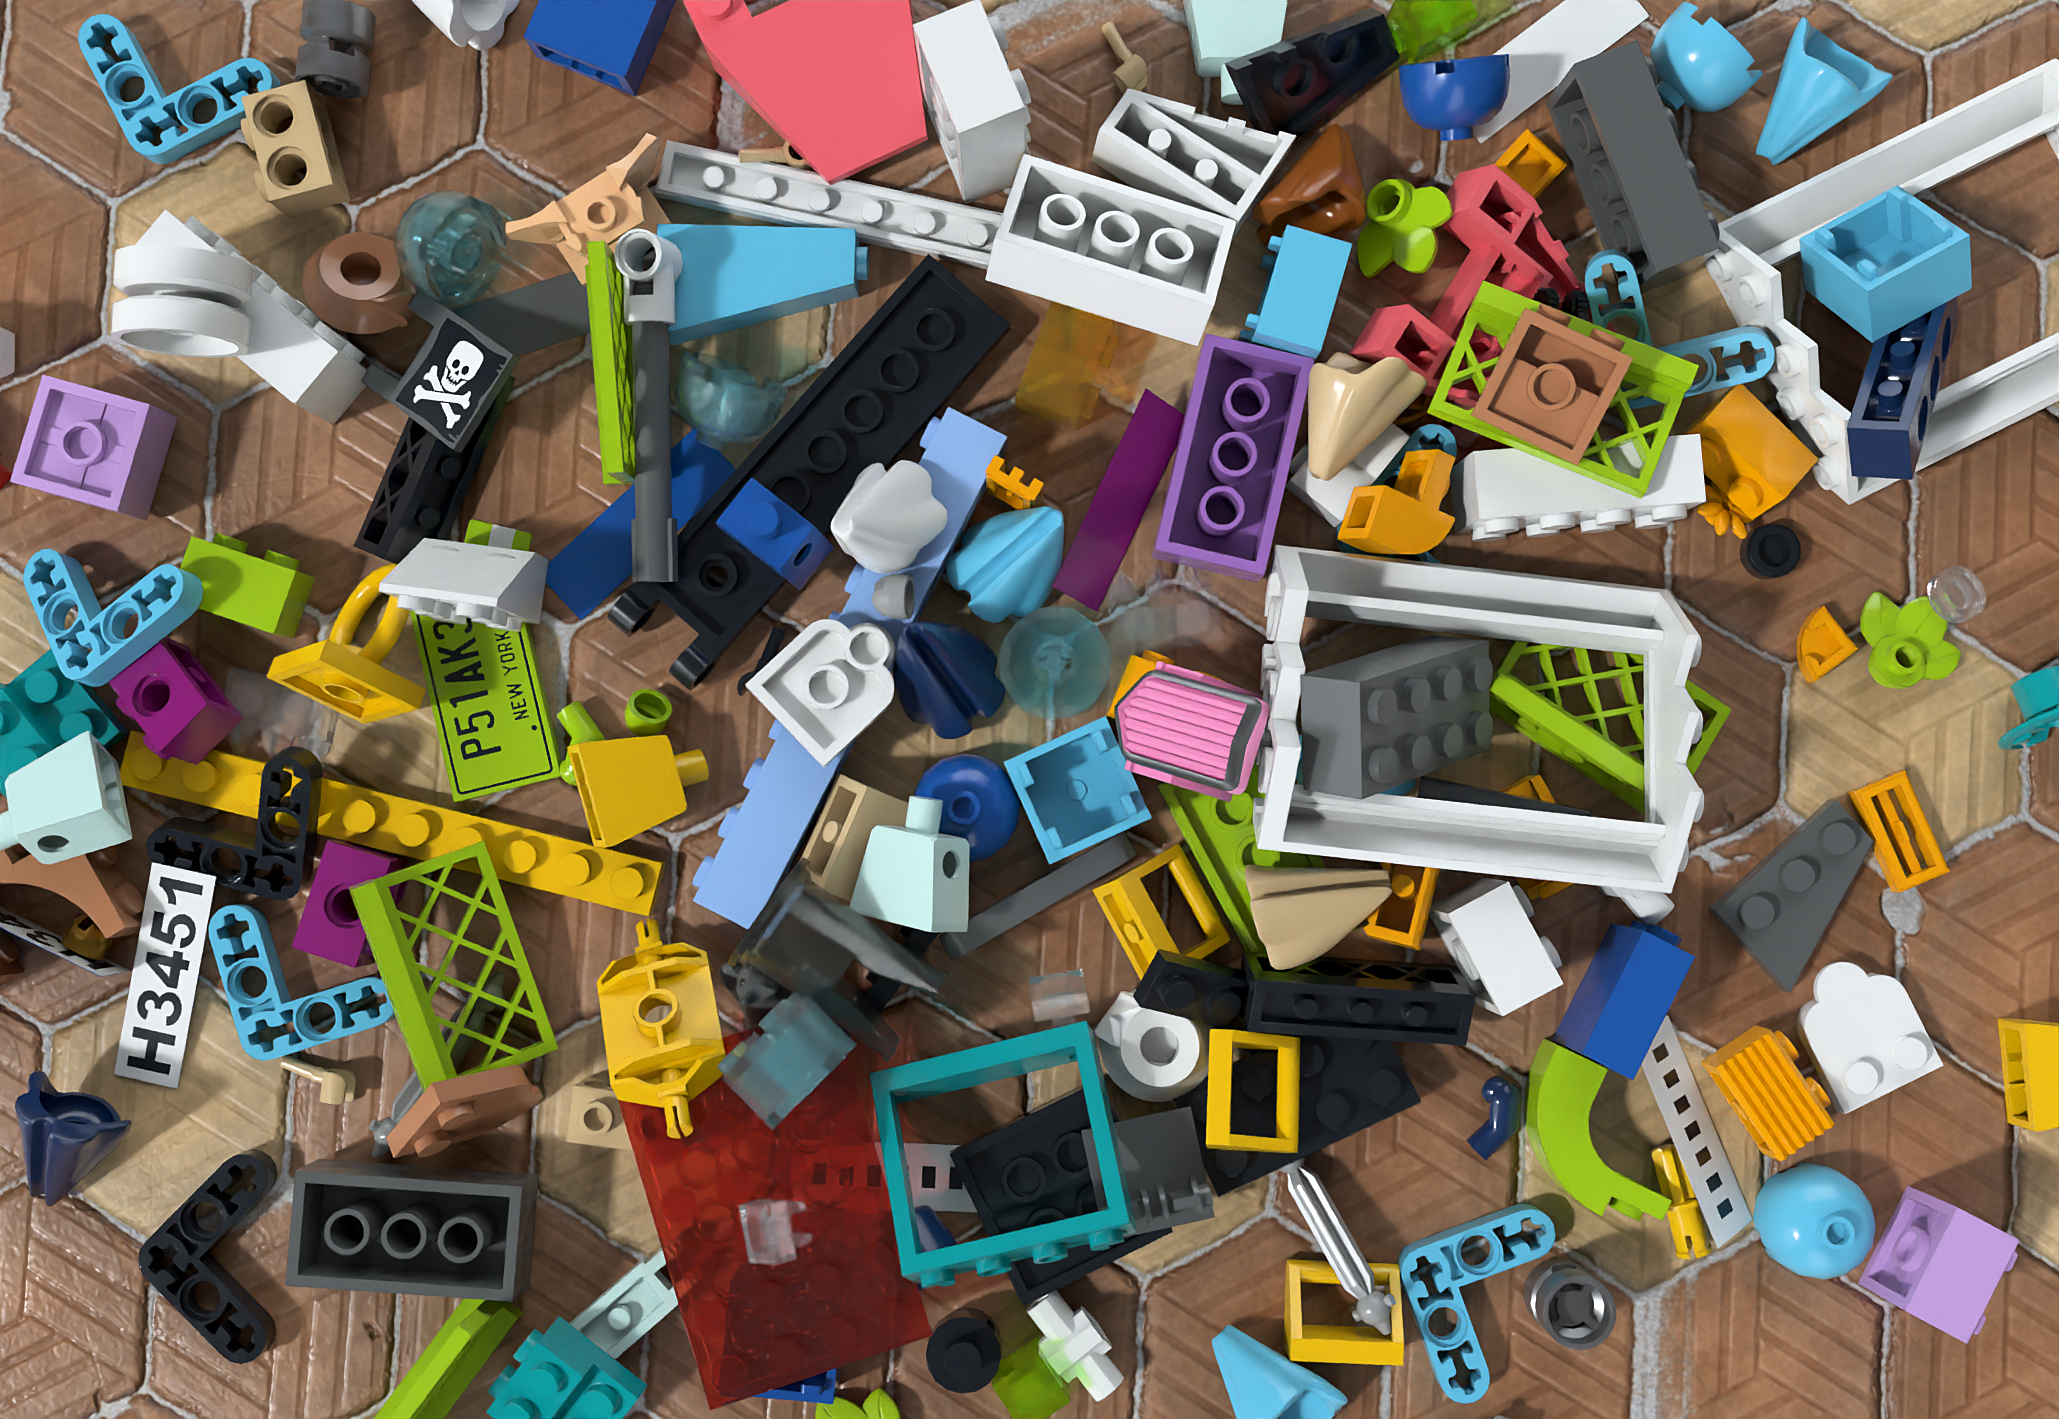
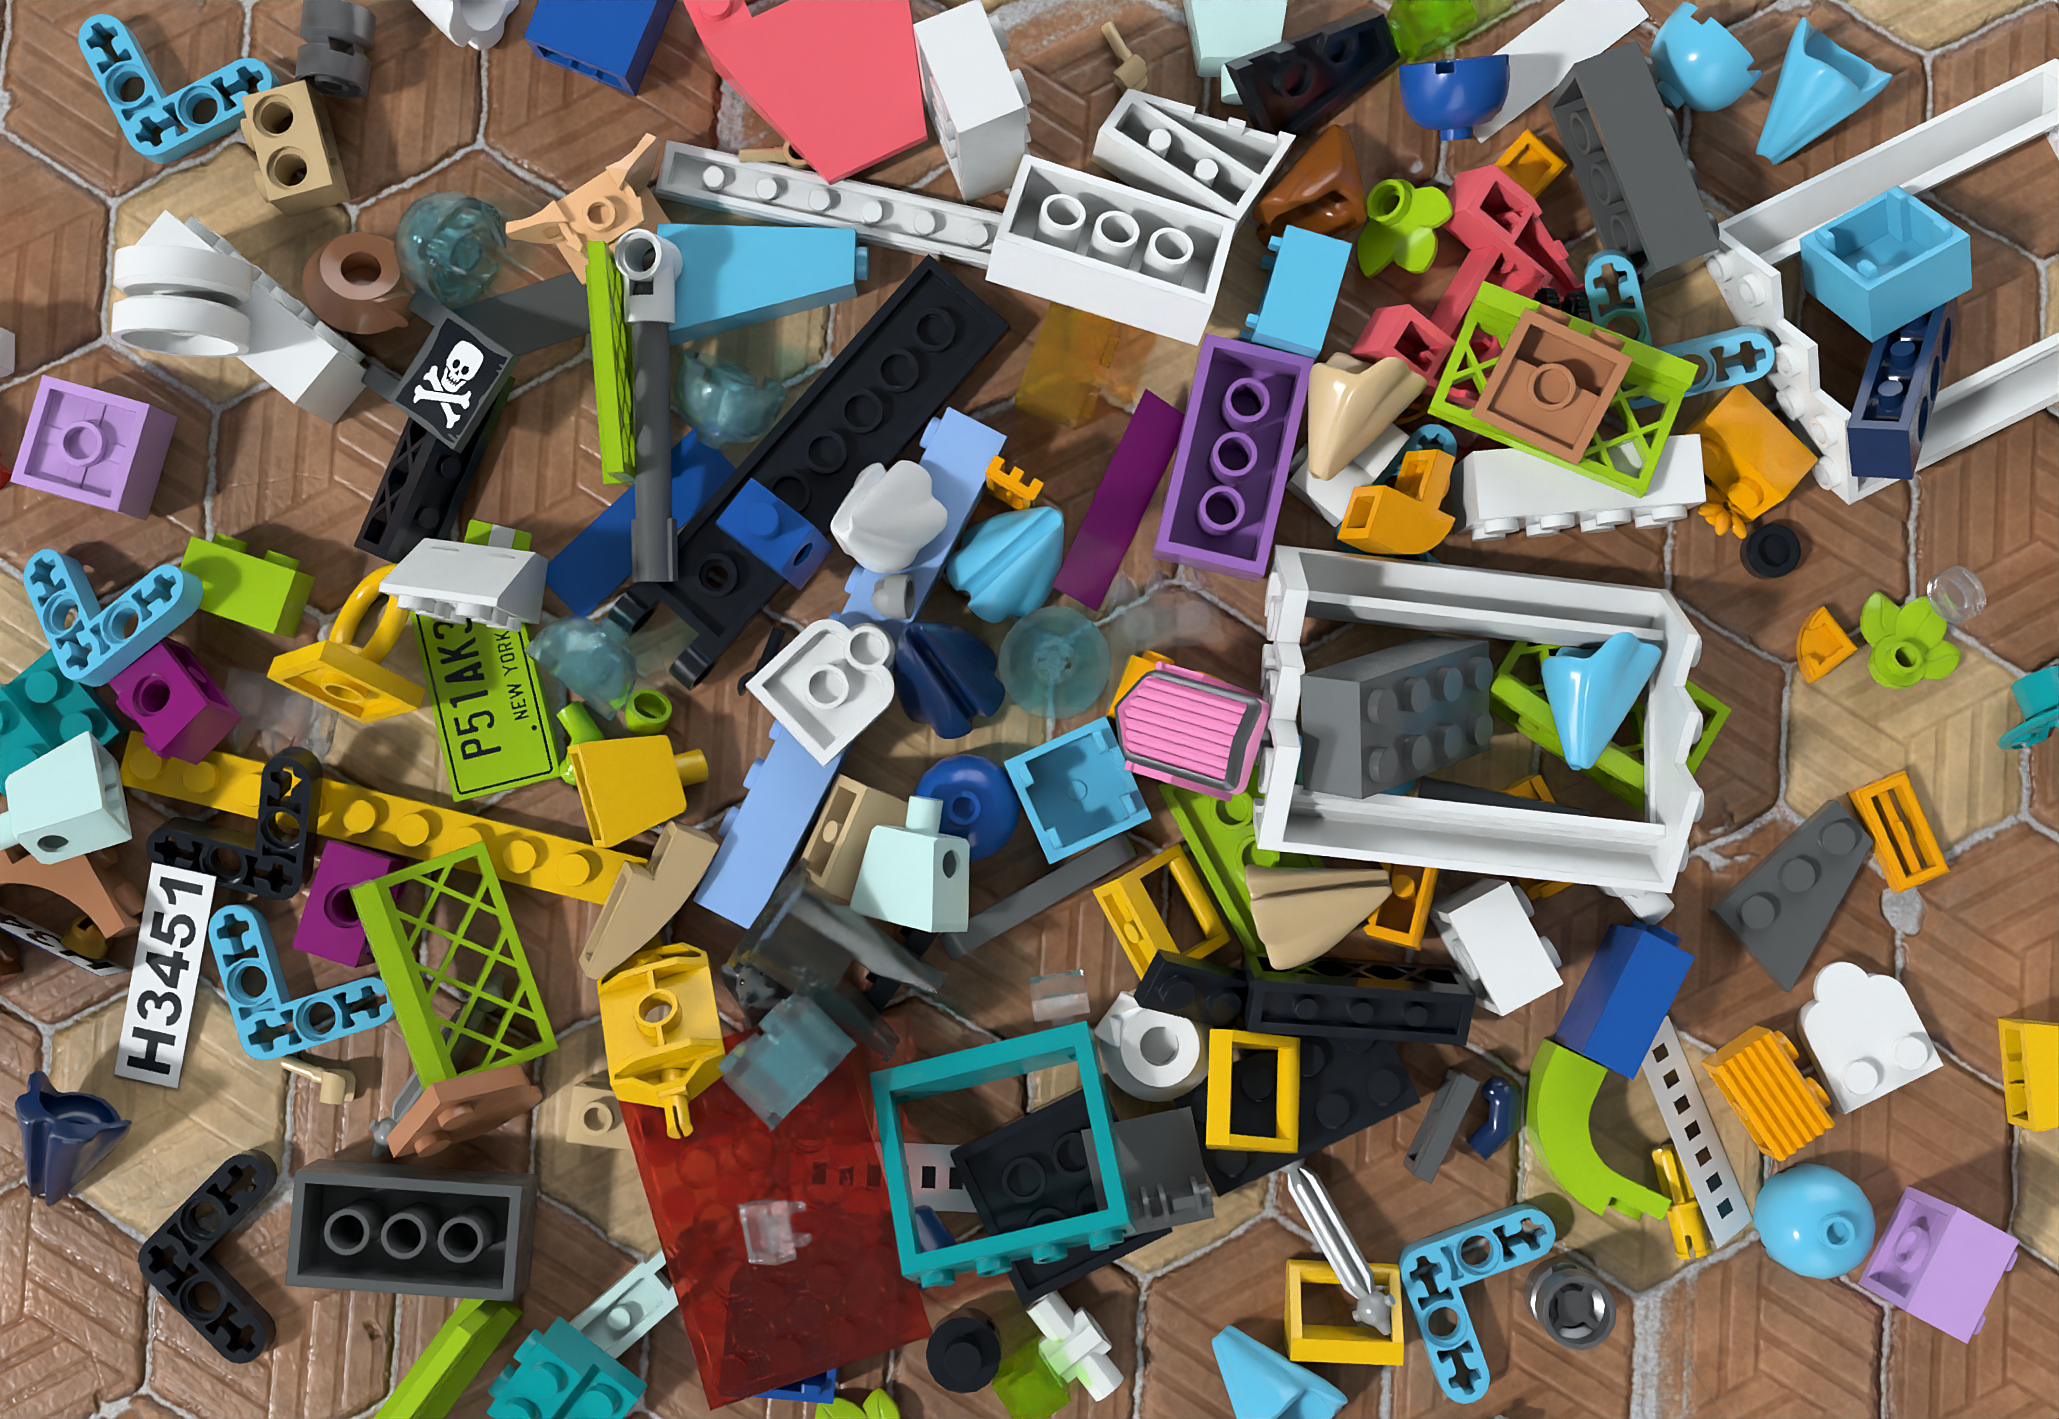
(588, 661): none -> clear light blue cylinder
(647, 897): none -> tan slope
(1440, 1124): none -> dark grey tile
(1594, 692): none -> medium azure hat

